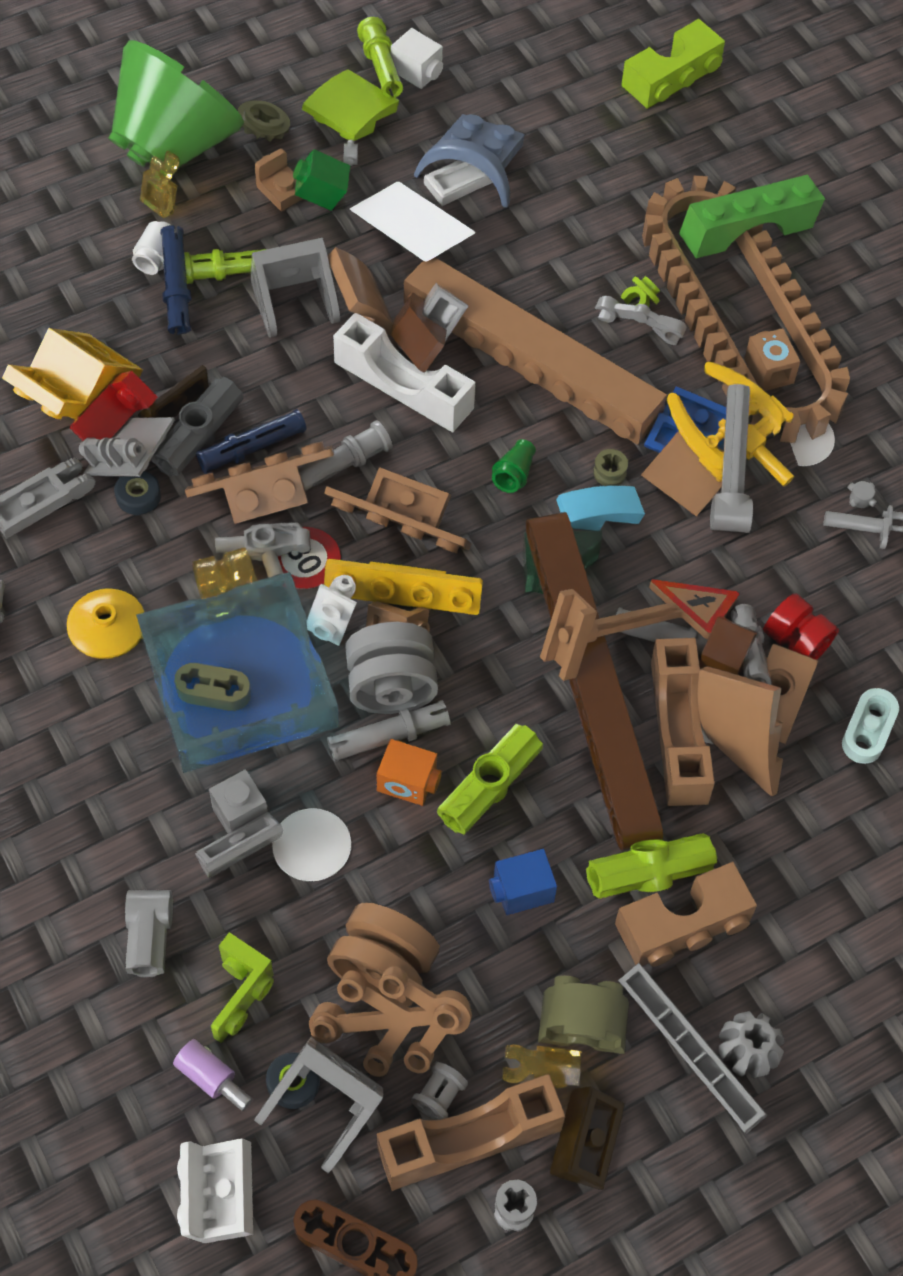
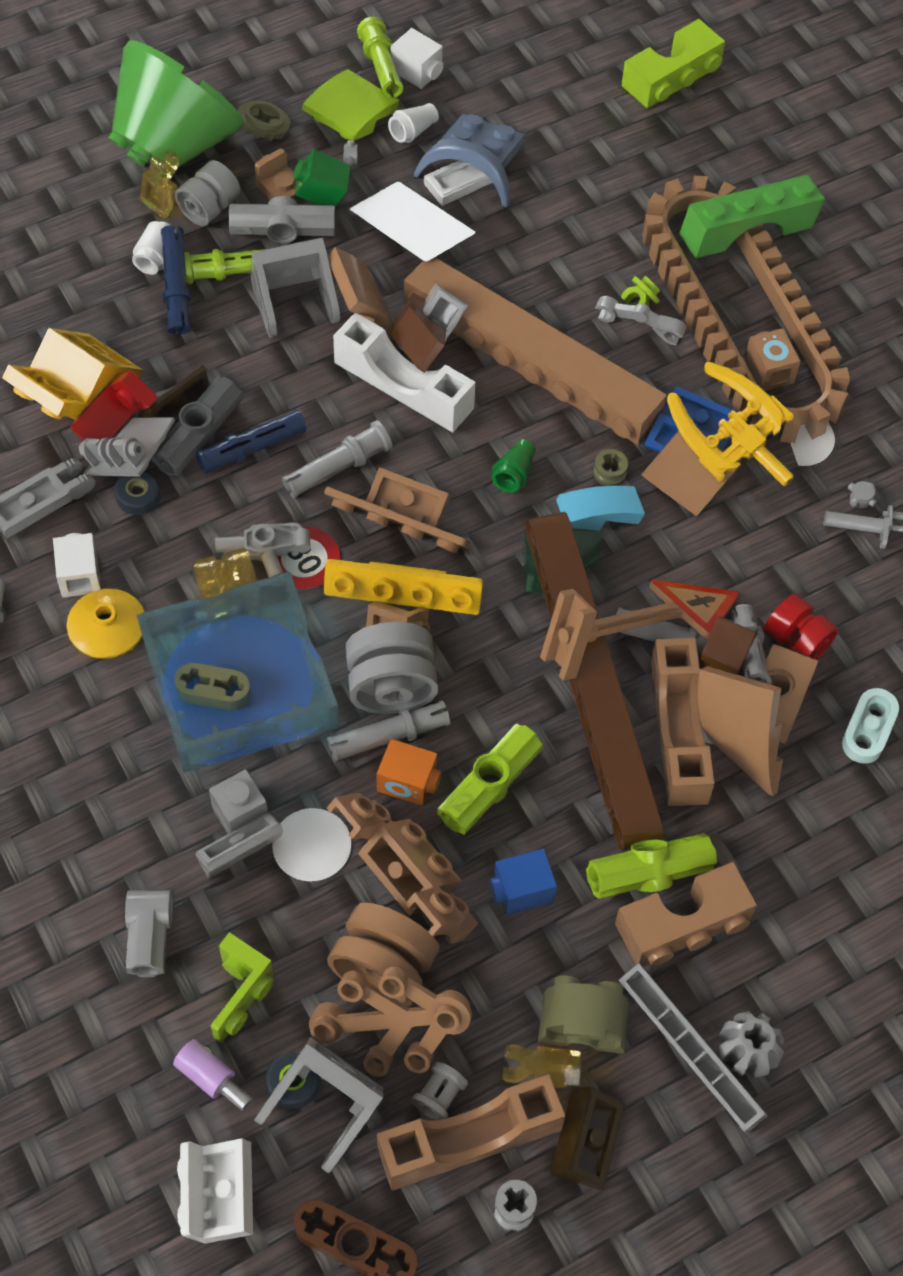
(76, 564): none -> white brick
(207, 193): none -> light grey wheel
(265, 487): medium nougat bracket -> none
(282, 219): none -> light grey piece
(332, 609): white hinge -> none
(407, 866): none -> medium nougat bracket
(411, 122): none -> white cone
(732, 508): light grey axle -> none

